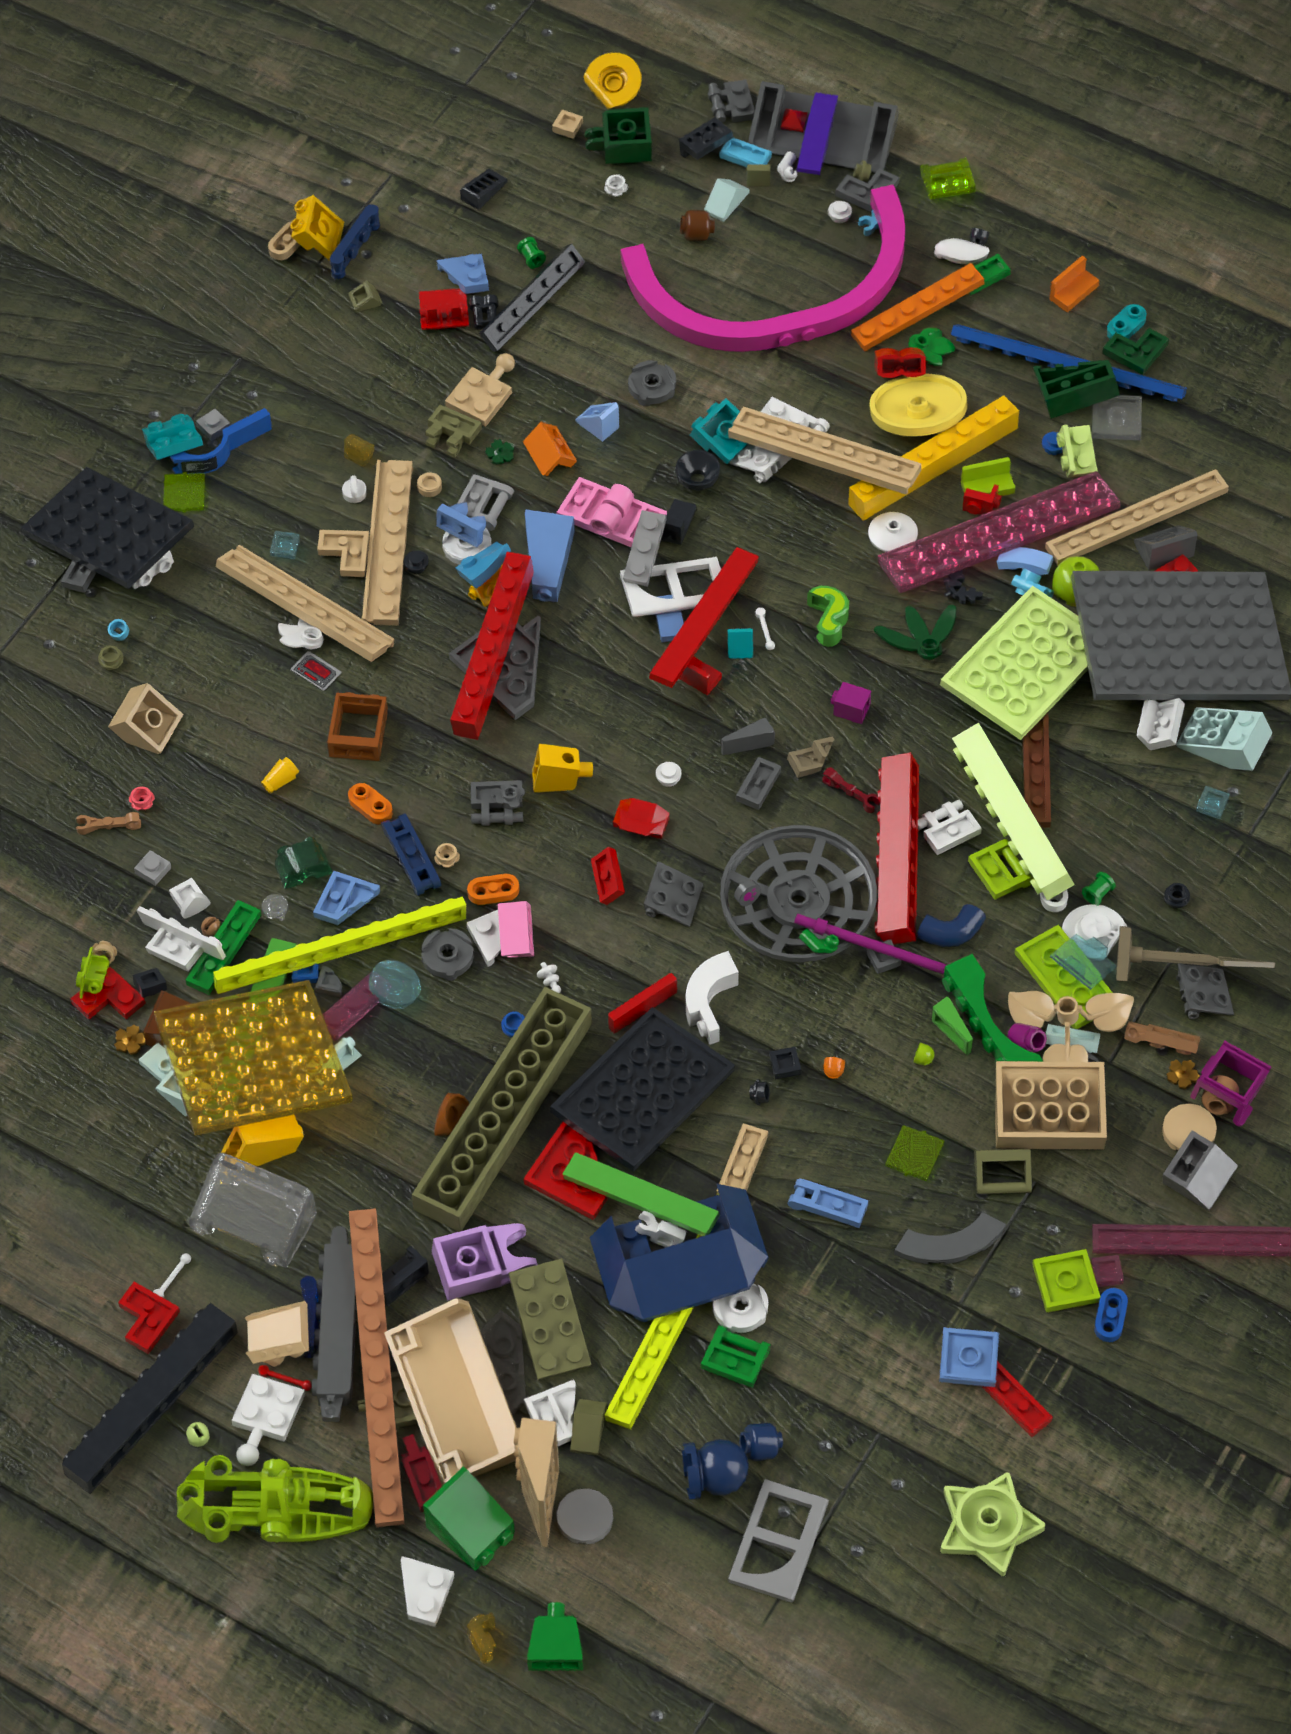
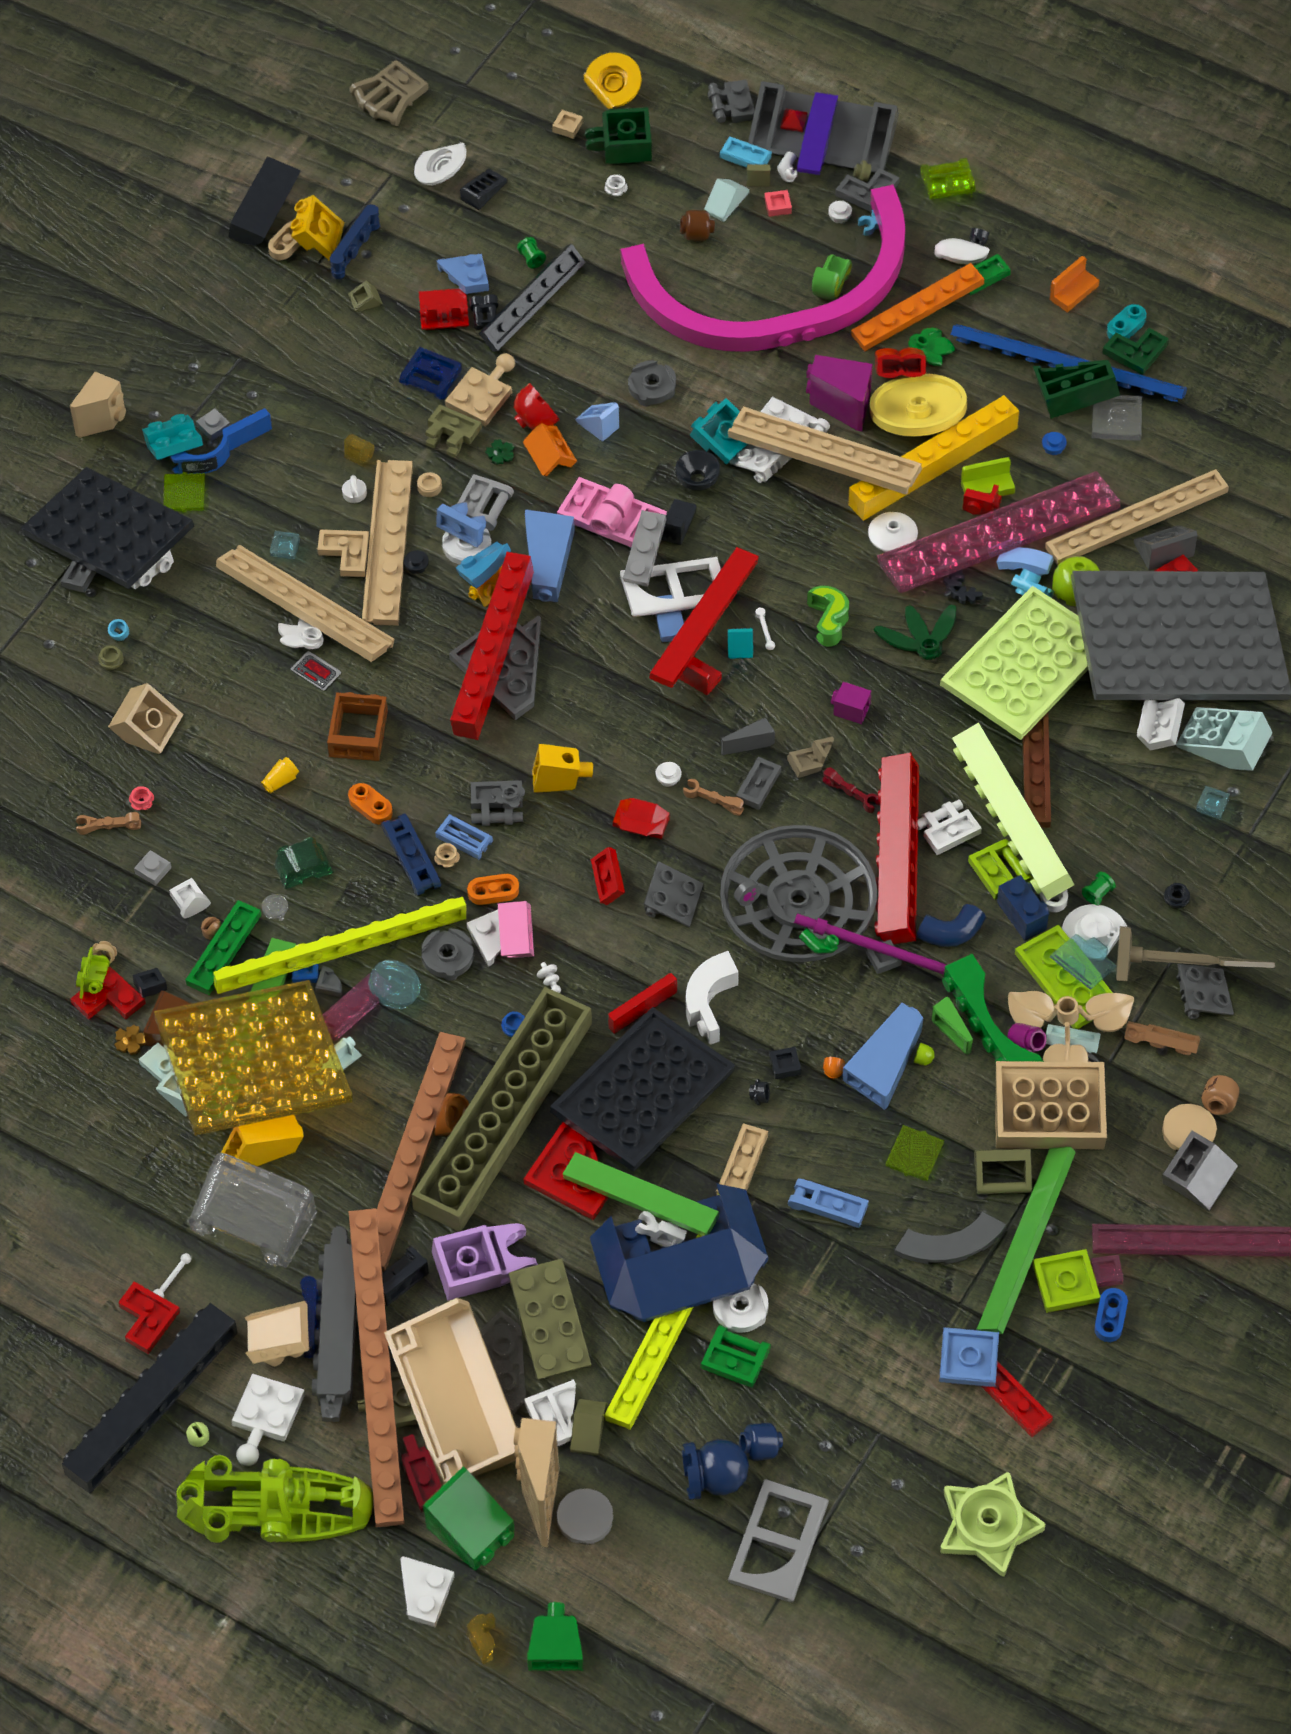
(98, 406): none -> tan slope
(177, 943): white bracket -> none
(262, 202): none -> black brick
(264, 1372): red hinge -> none
(343, 897): medium blue wing -> none
(396, 80): none -> dark tan plate
(416, 1141): none -> nougat plate
(432, 366): none -> clear blue plate
(439, 164): none -> white hat
(462, 840): none -> medium blue tile
(533, 409): none -> red cylinder
(705, 139): black bracket -> none
(732, 804): none -> medium nougat piece
(778, 203): none -> coral tile
(829, 280): none -> bright green animal
(840, 388): none -> magenta slope
(883, 1058): none -> medium blue slope
(1023, 907): none -> dark blue brick
(1026, 1240): none -> bright green tile
(1077, 449): yellowish green bracket -> none
(1182, 1074): pearl gold plant -> none
(1241, 1063): magenta piece -> none

